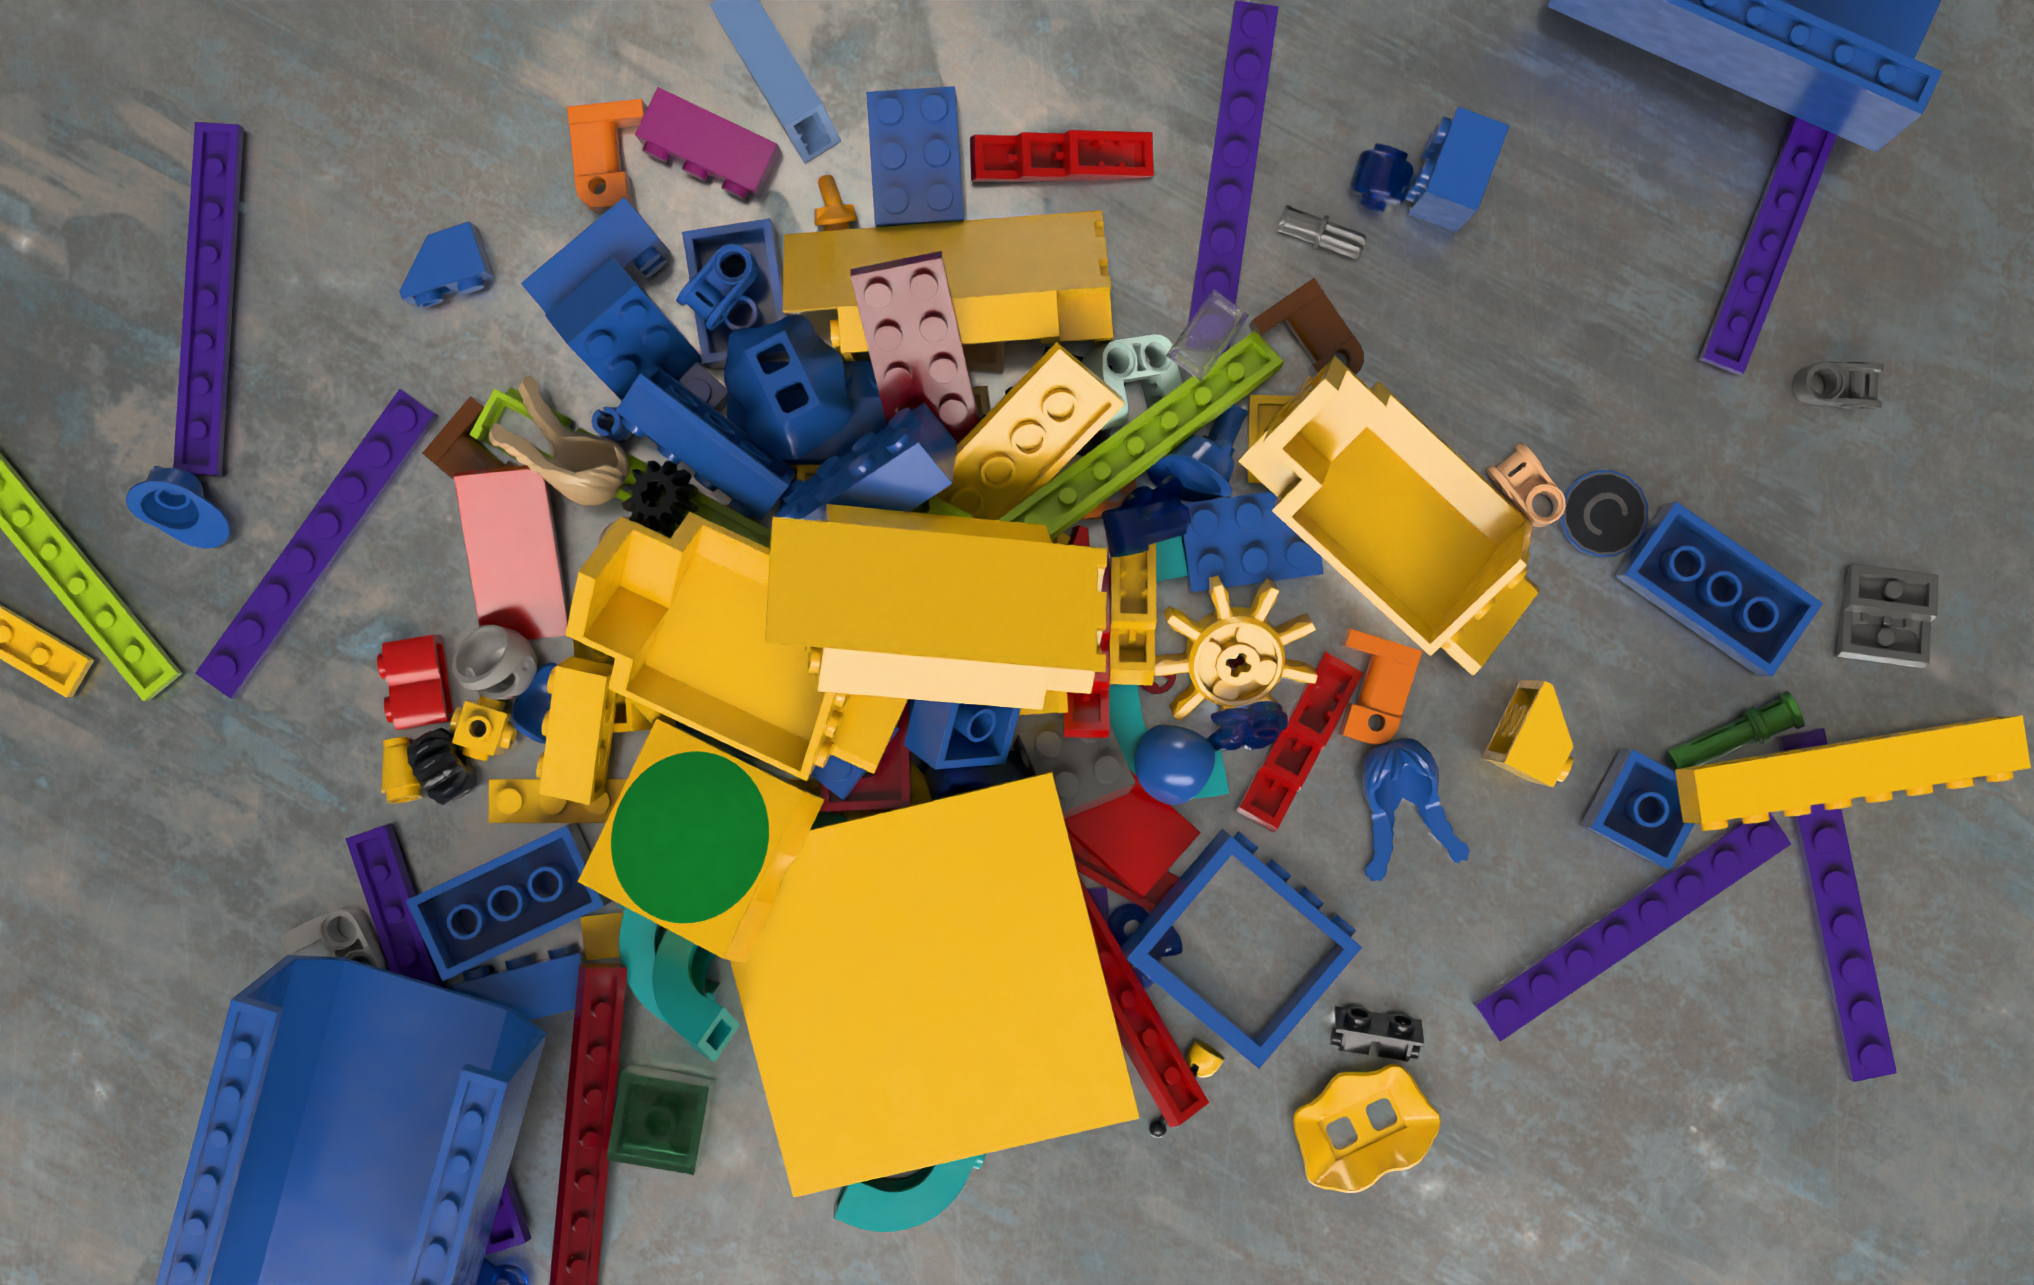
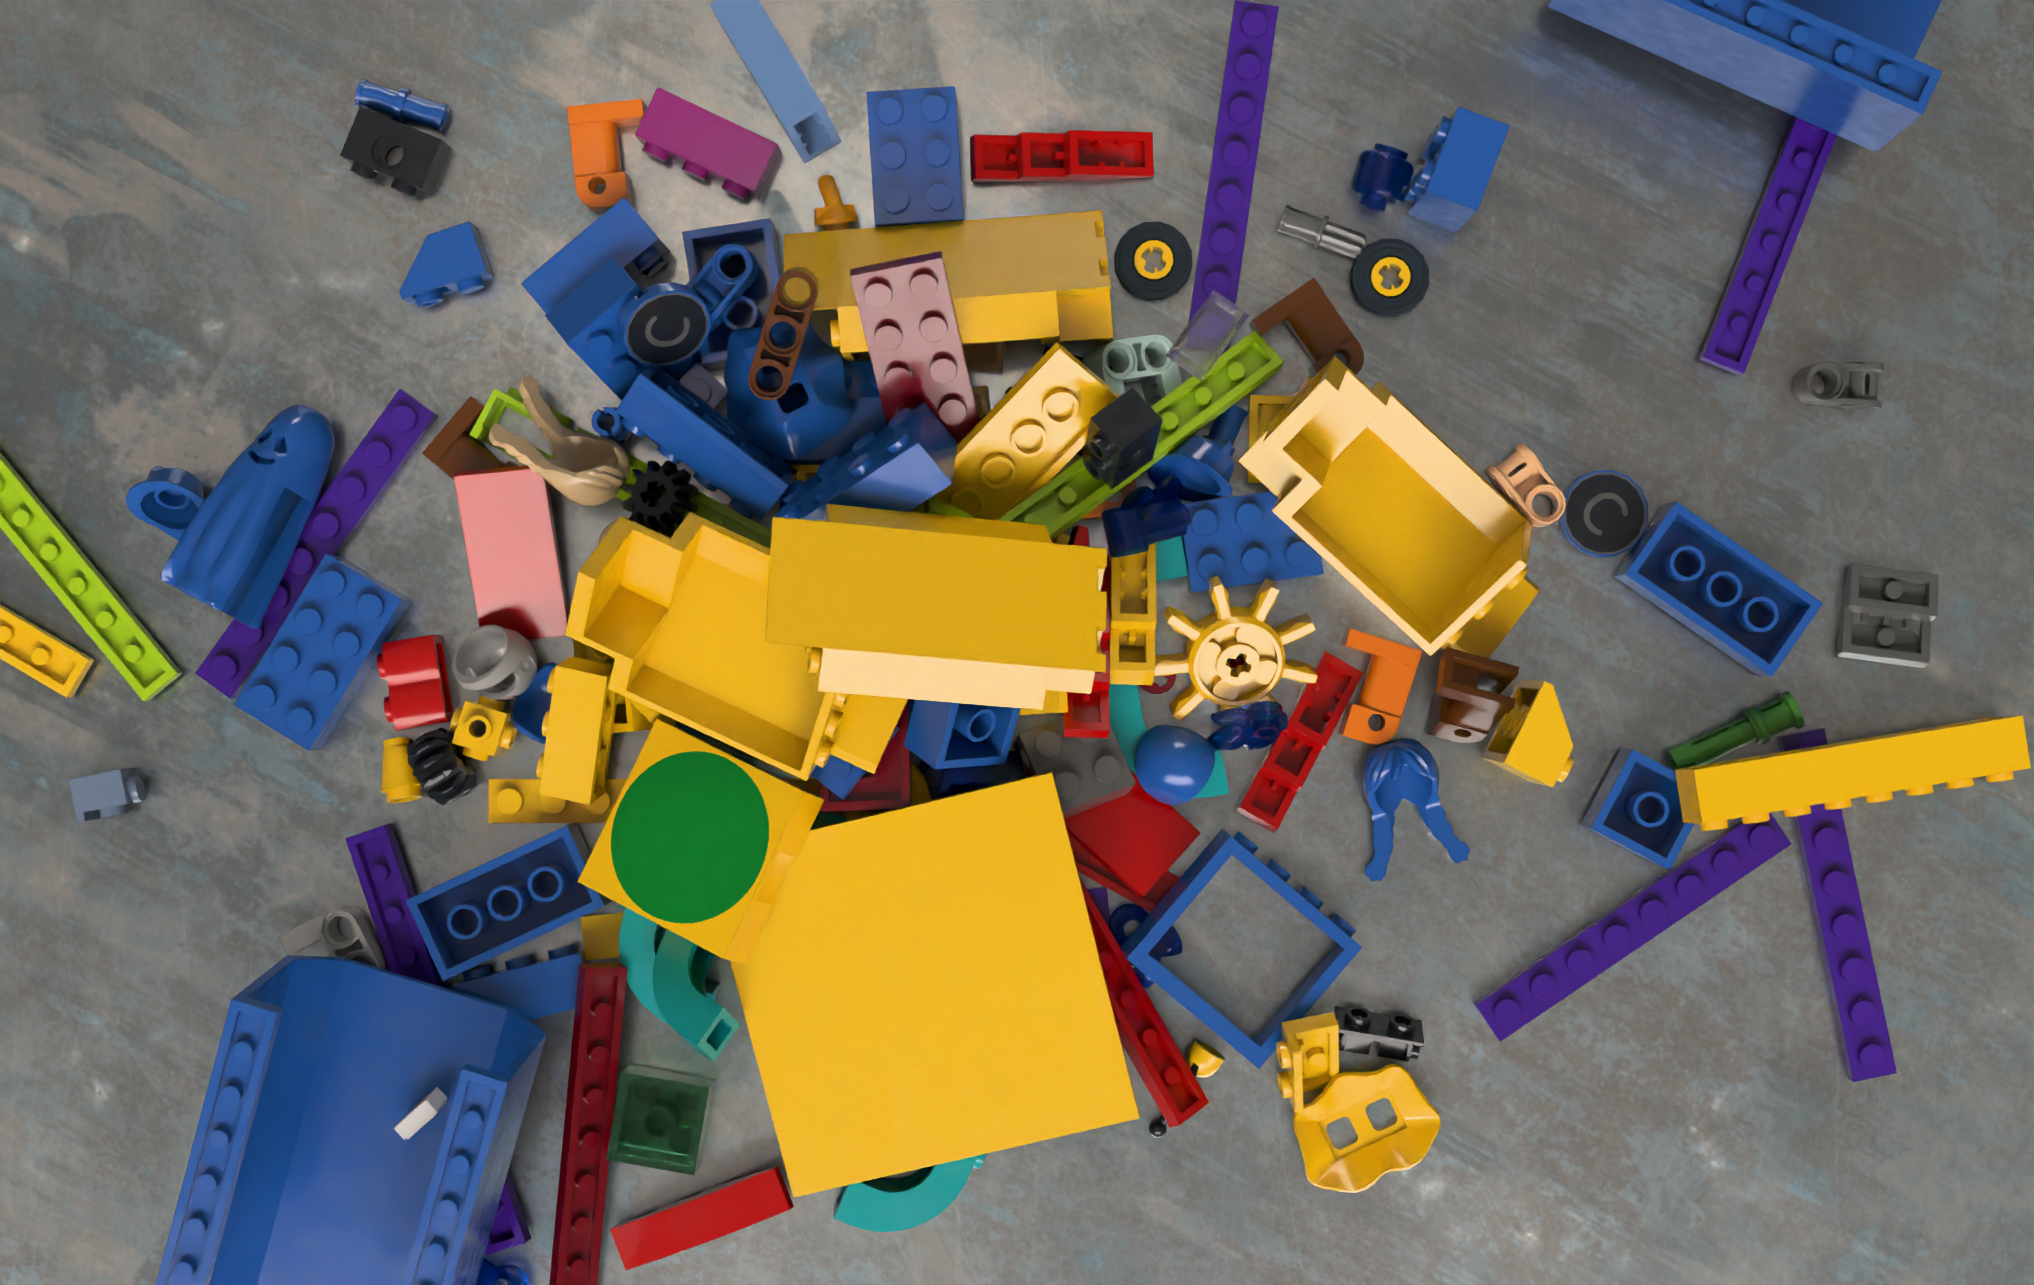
(105, 793): none -> sand blue brick
(208, 298): dark purple plate -> none
(254, 517): none -> blue piece
(323, 652): none -> blue brick
(373, 137): none -> black brick
(401, 105): none -> blue pin
(421, 1114): none -> white tile
(664, 325): none -> black tile
(702, 1217): none -> red slope
(775, 354): none -> reddish brown beam
(1121, 439): none -> black brick
(1175, 257): none -> black bush
(1307, 1056): none -> yellow bracket
(1367, 281): none -> black bush
(1469, 696): none -> reddish brown piece

